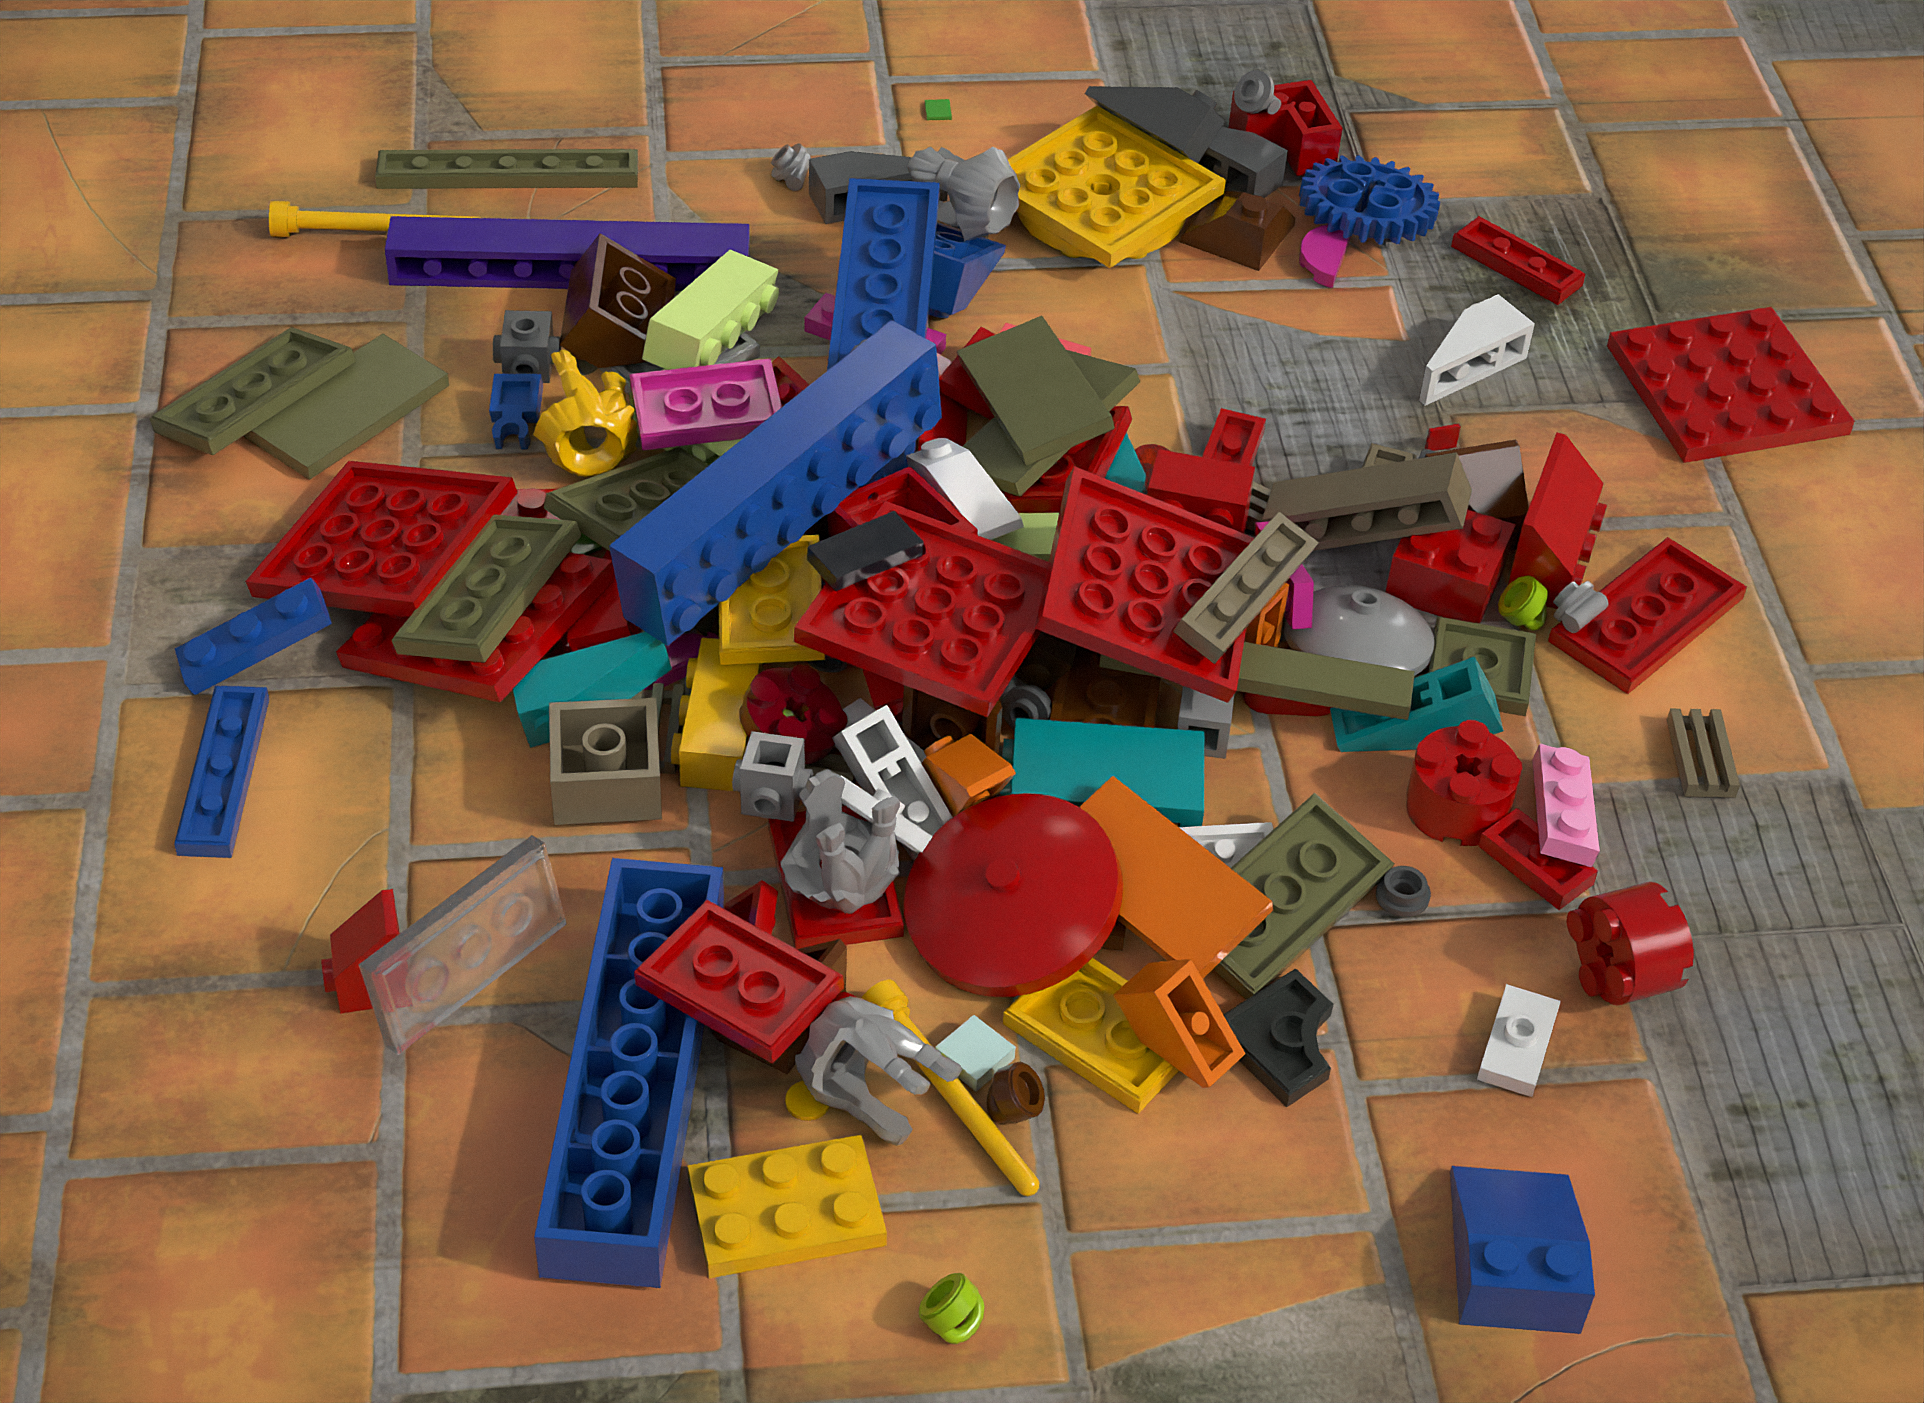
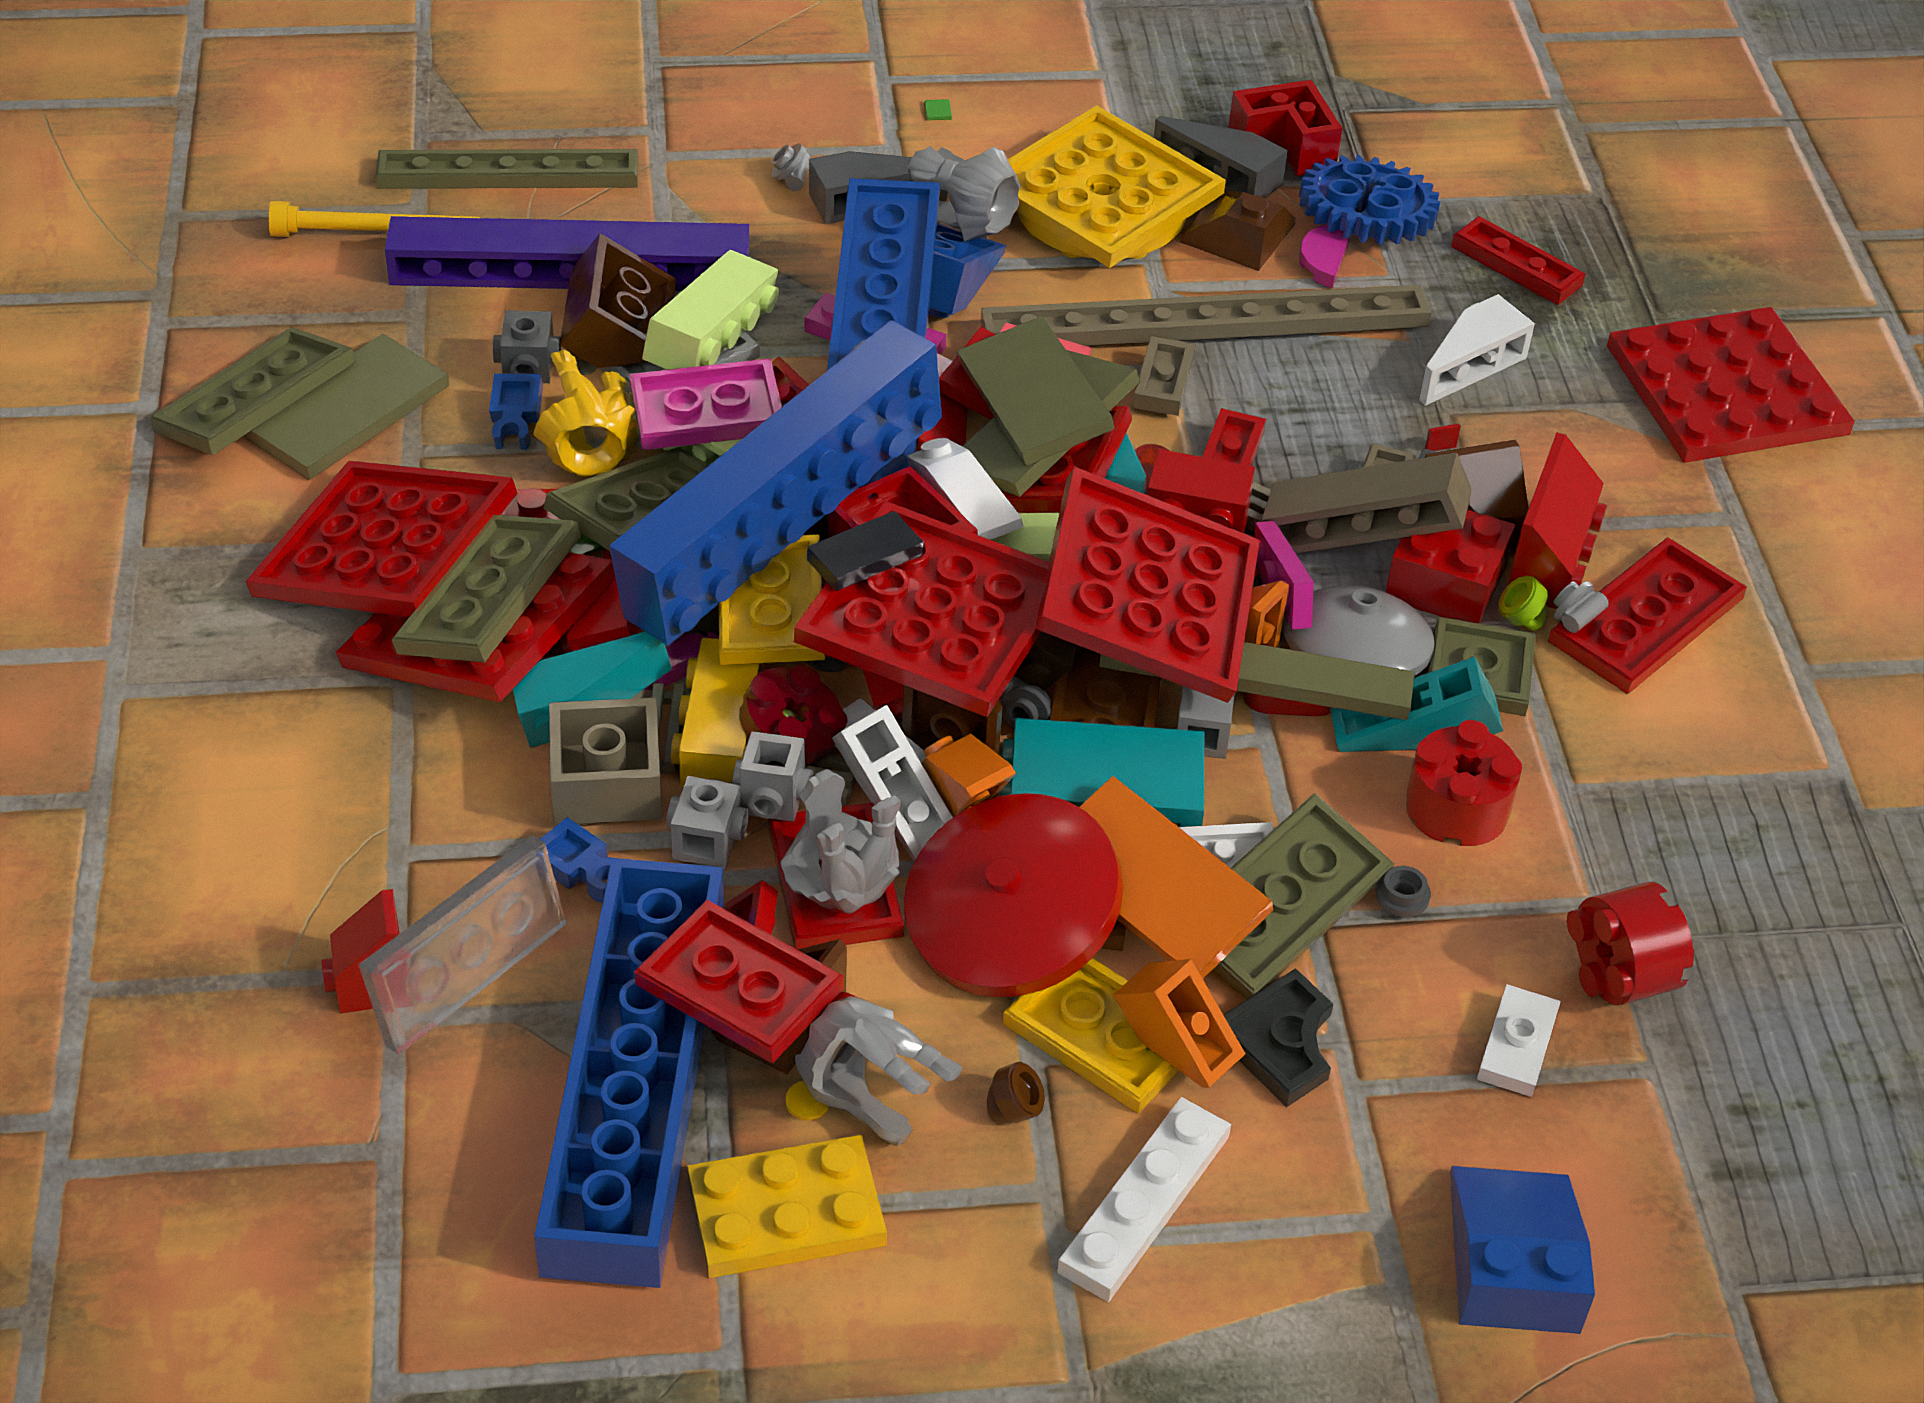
(222, 772): blue tile -> none
(252, 636): blue plate -> none
(577, 857): none -> blue plate
(706, 821): none -> light grey brick
(862, 804): white plate -> none
(890, 996): yellow piece -> none
(949, 1304): lime tile -> none
(978, 1051): light aqua tile -> none
(1143, 1199): none -> white plate
(1164, 113): dark grey slope -> none
(1164, 376): none -> dark tan plate
(1224, 315): none -> dark tan plate
(1245, 587): dark tan plate -> none
(1256, 93): light grey plate -> none
(1517, 848): red plate -> none
(1565, 805): bright pink plate -> none
(1721, 748): dark tan tile -> none

